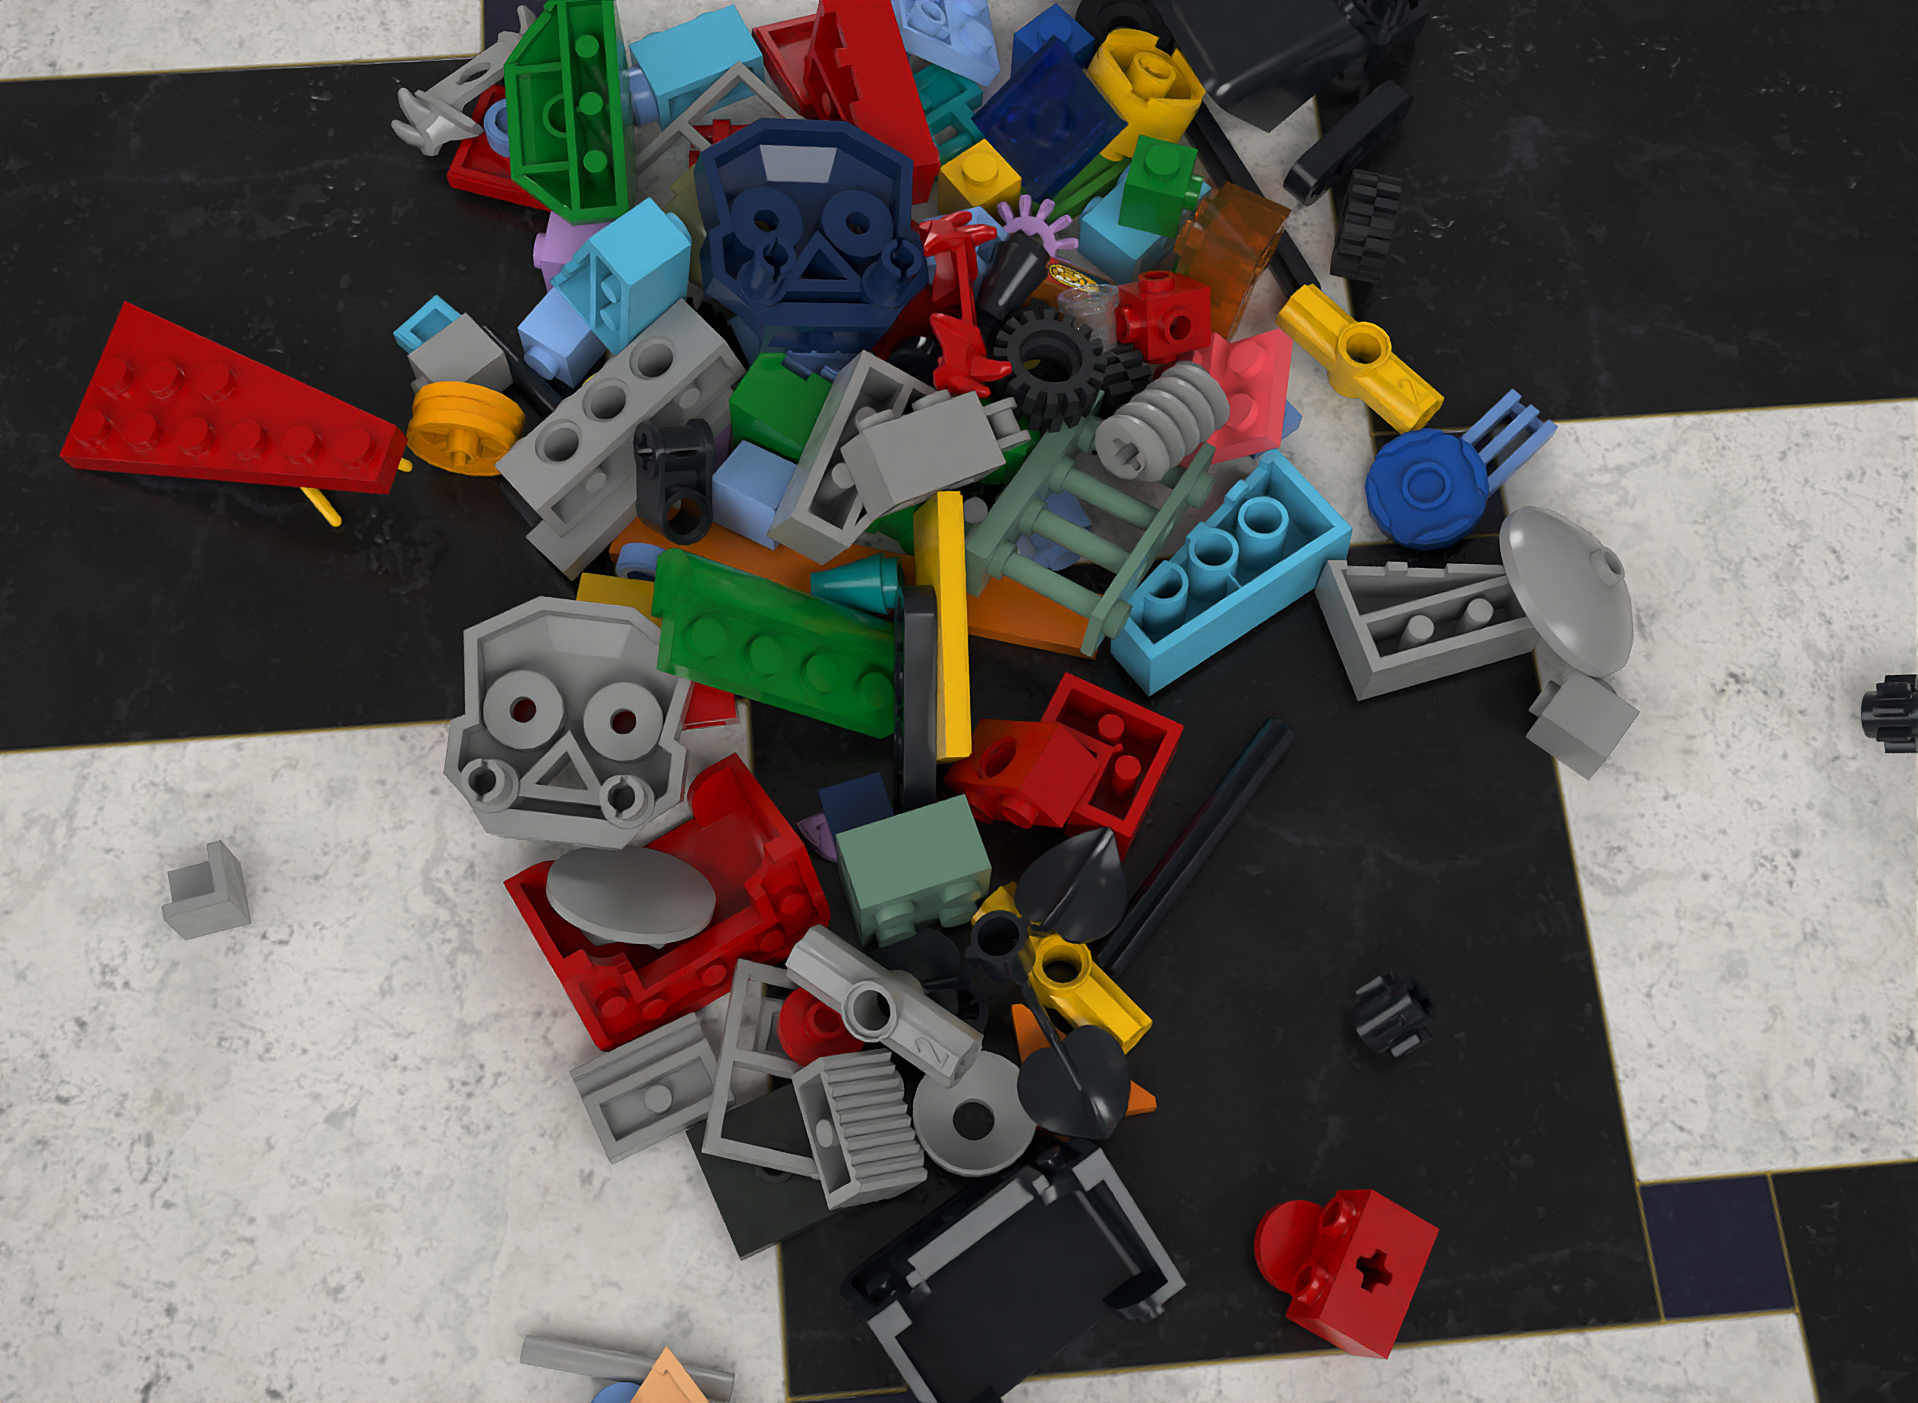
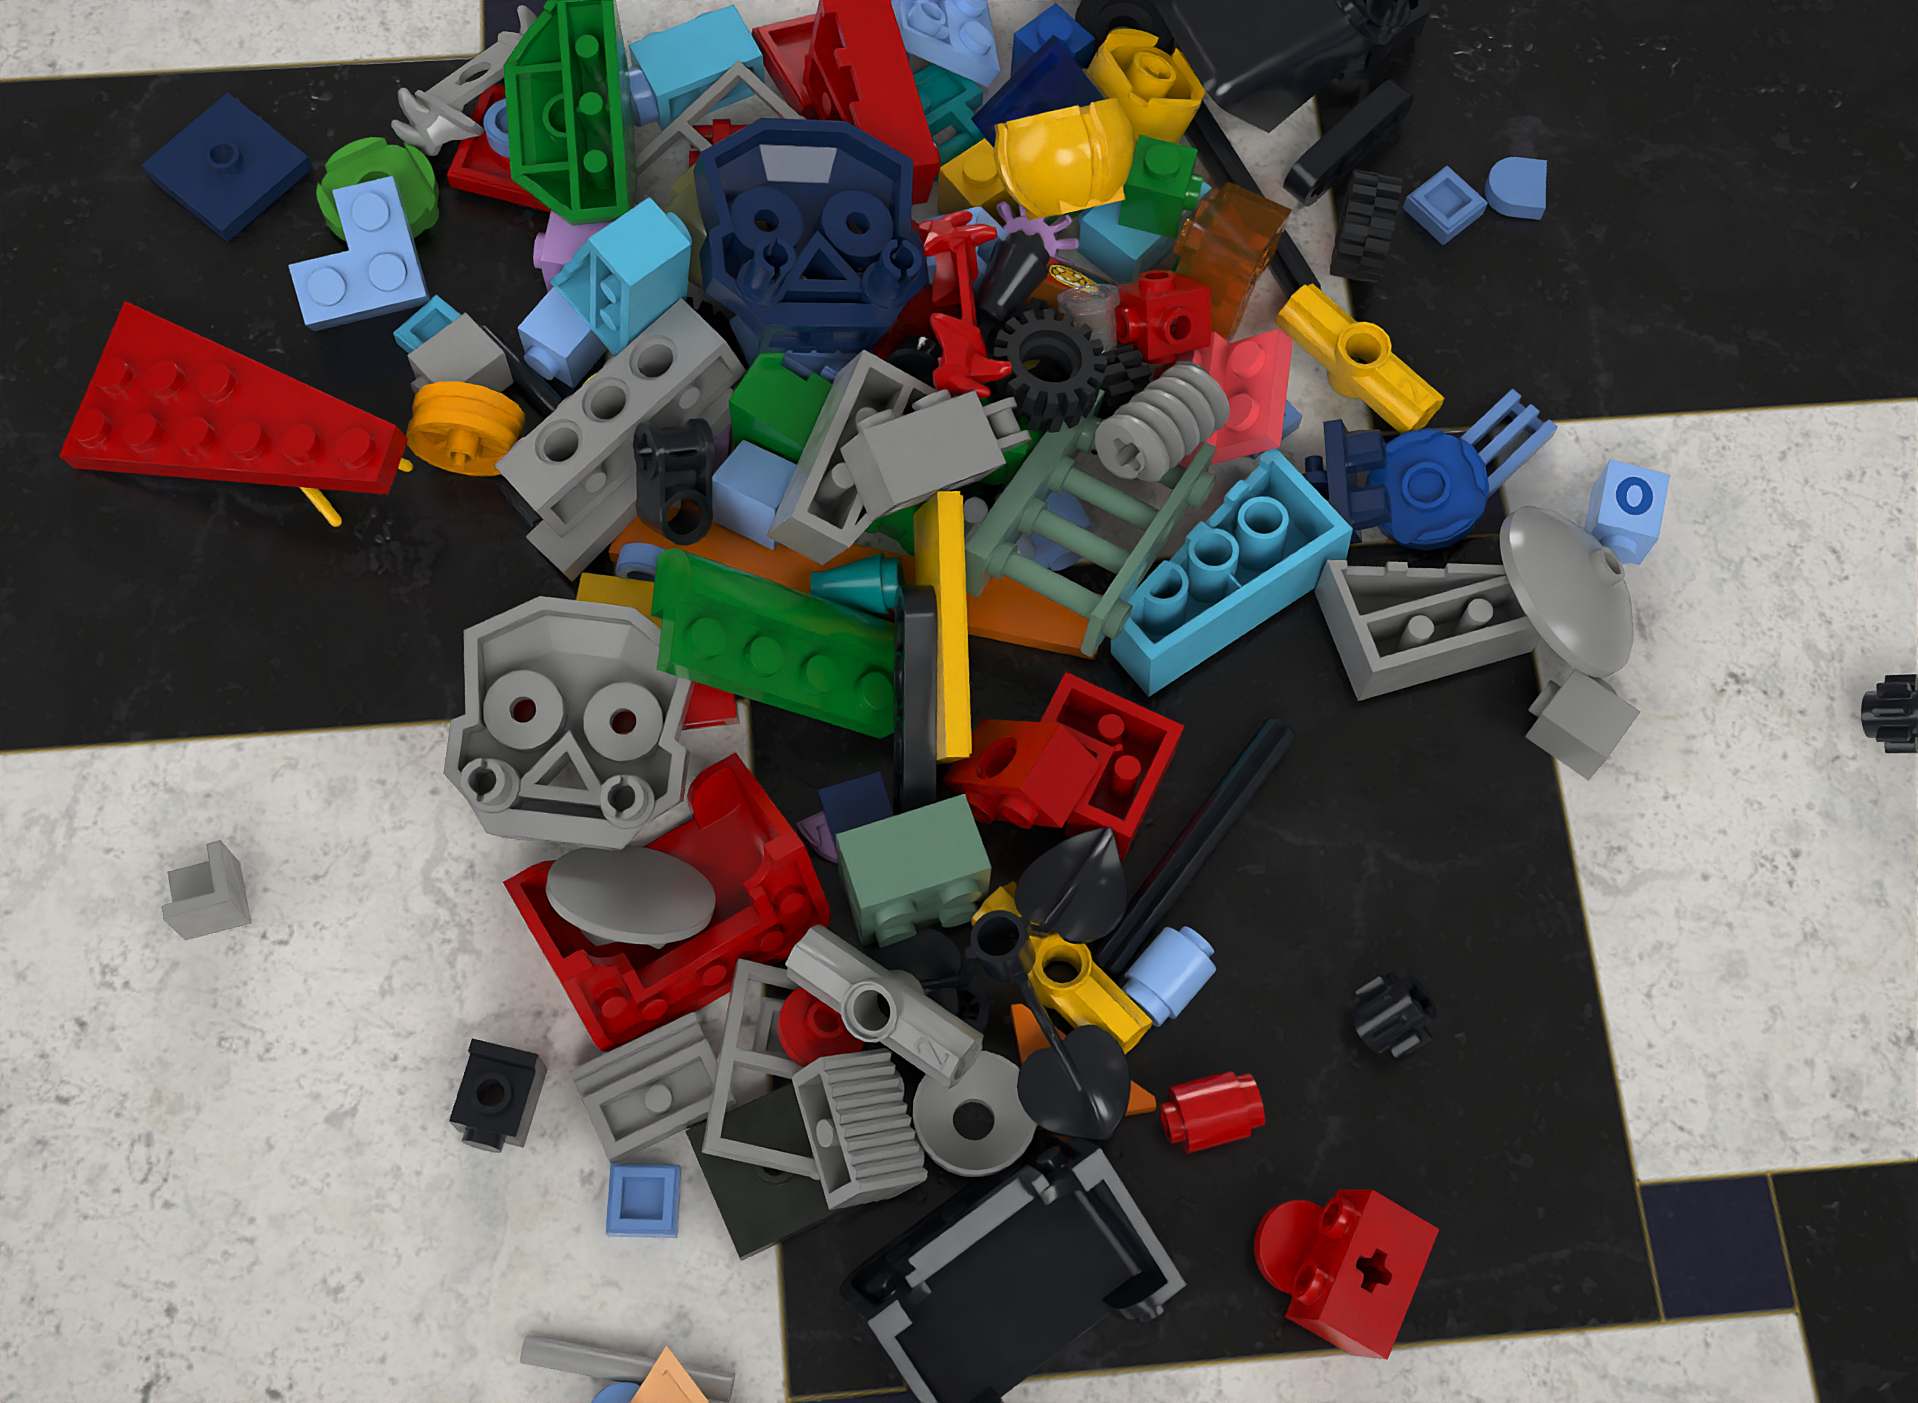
(227, 166): none -> dark blue plate
(372, 160): none -> bright green plate
(376, 273): none -> light blue brick
(510, 1120): none -> black brick
(643, 1200): none -> medium blue tile
(1065, 158): none -> yellow piece
(1169, 973): none -> light blue brick
(1212, 1111): none -> red brick
(1345, 457): none -> dark blue hips
(1445, 205): none -> medium blue tile
(1517, 187): none -> medium blue tile
(1627, 509): none -> light blue brick

